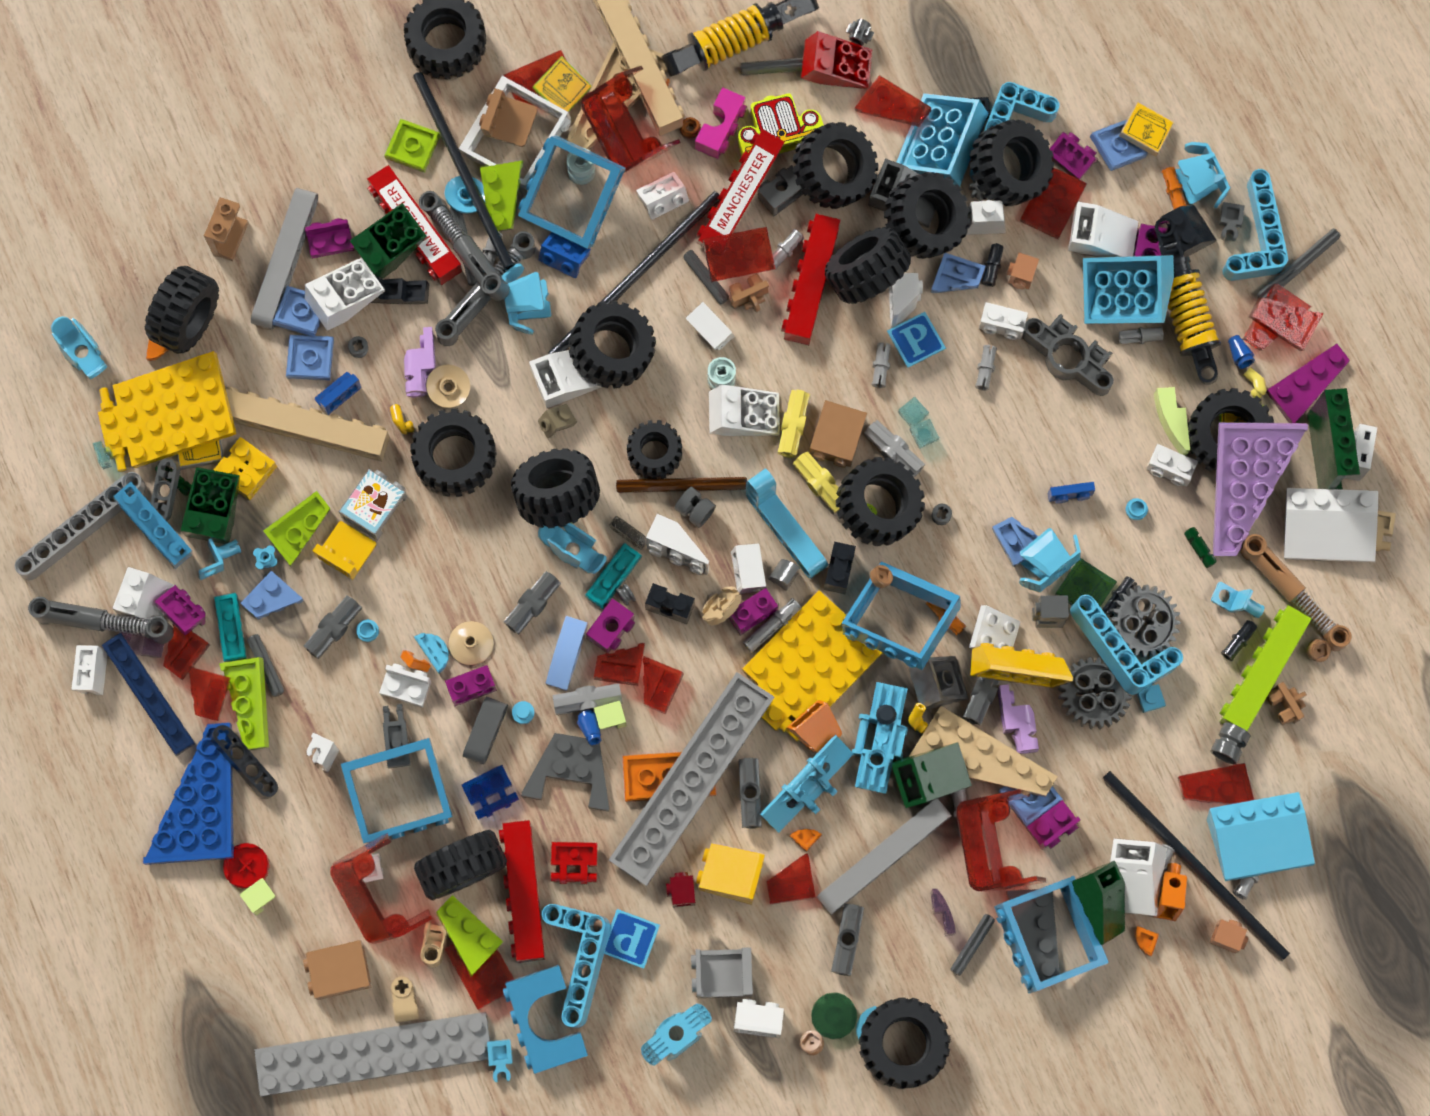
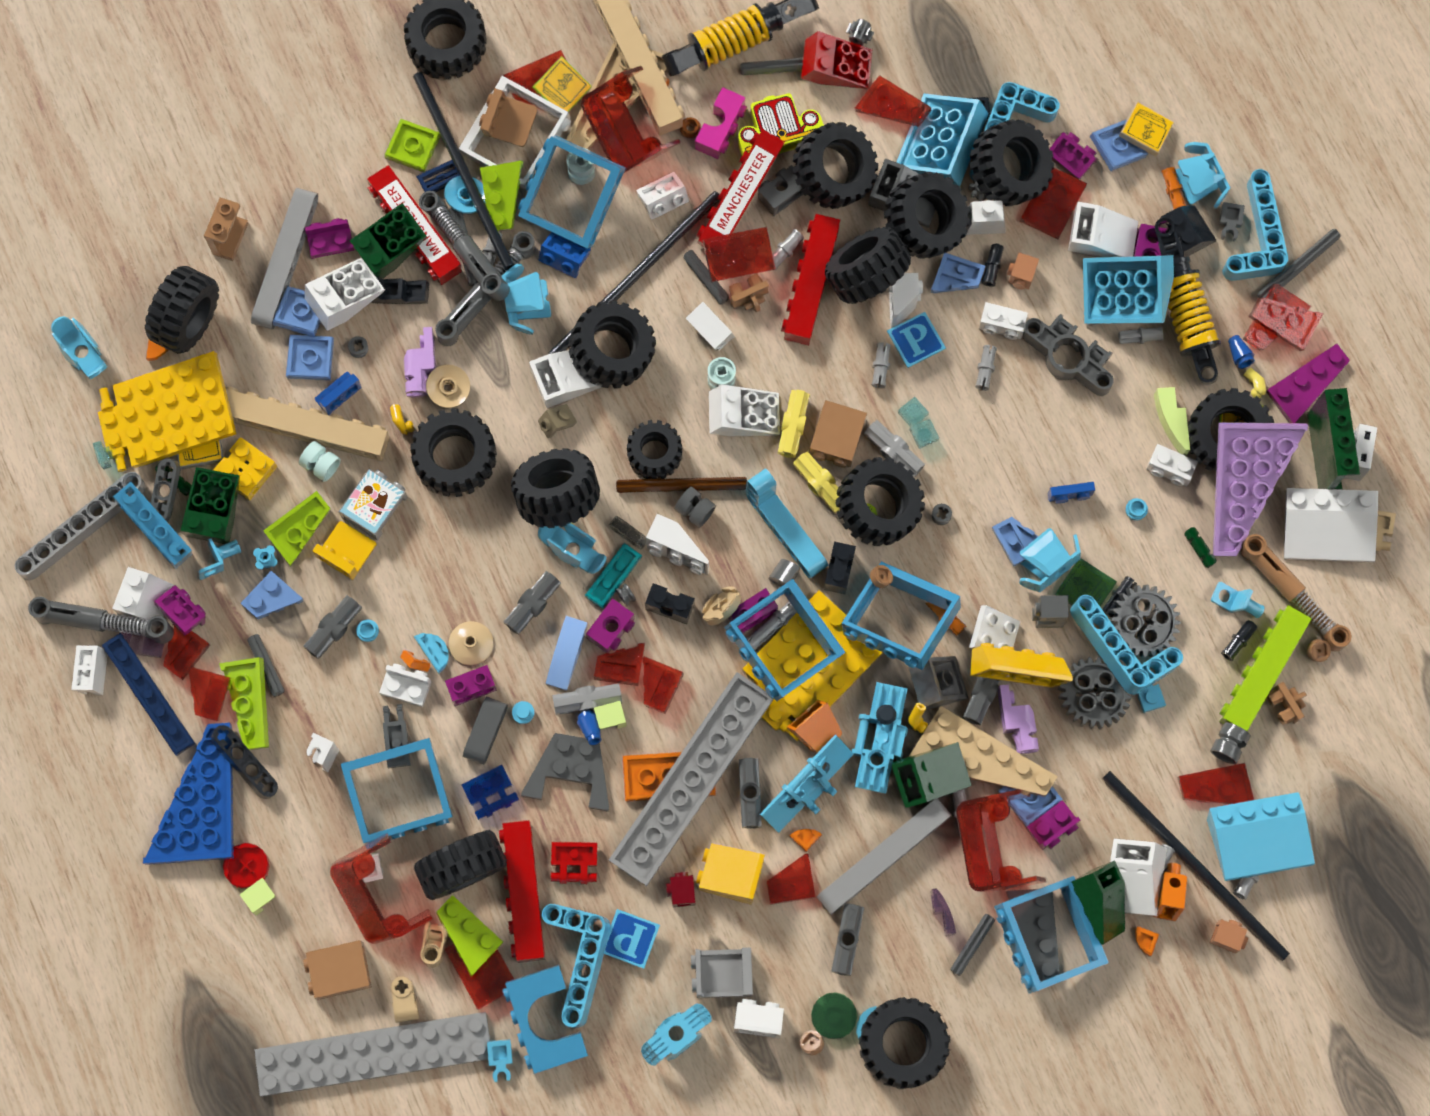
(230, 627): teal tile -> none
(319, 461): none -> light aqua wheel
(437, 187): none -> dark blue tile
(748, 568): white hinge -> none
(810, 618): none -> dark azure window

